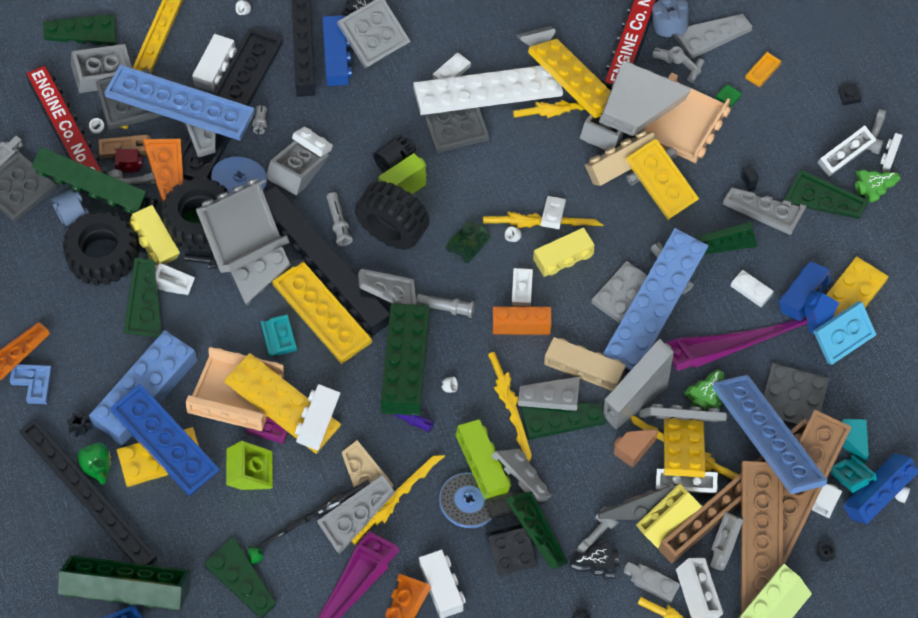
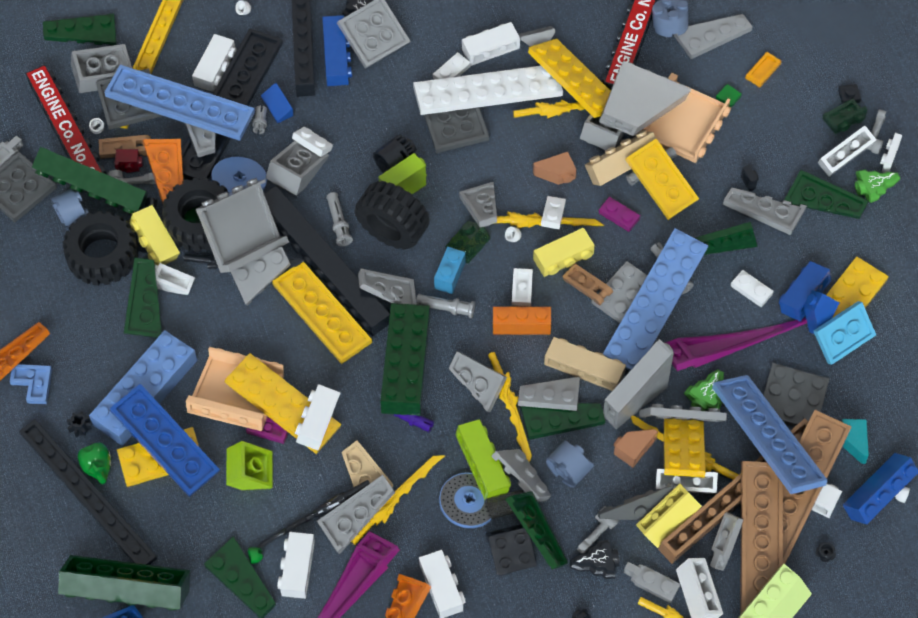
(277, 103): none -> blue slope
(278, 336): teal plate -> none
(296, 565): none -> white brick
(449, 270): none -> dark azure brick
(450, 384): white hinge -> none
(479, 379): none -> light grey wing
(481, 203): none -> light grey wing
(490, 43): none -> white brick
(556, 169): none -> nougat slope
(569, 463): none -> sand blue brick
(587, 284): none -> medium nougat plate
(619, 214): none -> magenta plate
(677, 56): light grey pin -> none
(845, 116): none -> clear green bracket
(853, 474): teal plate -> none

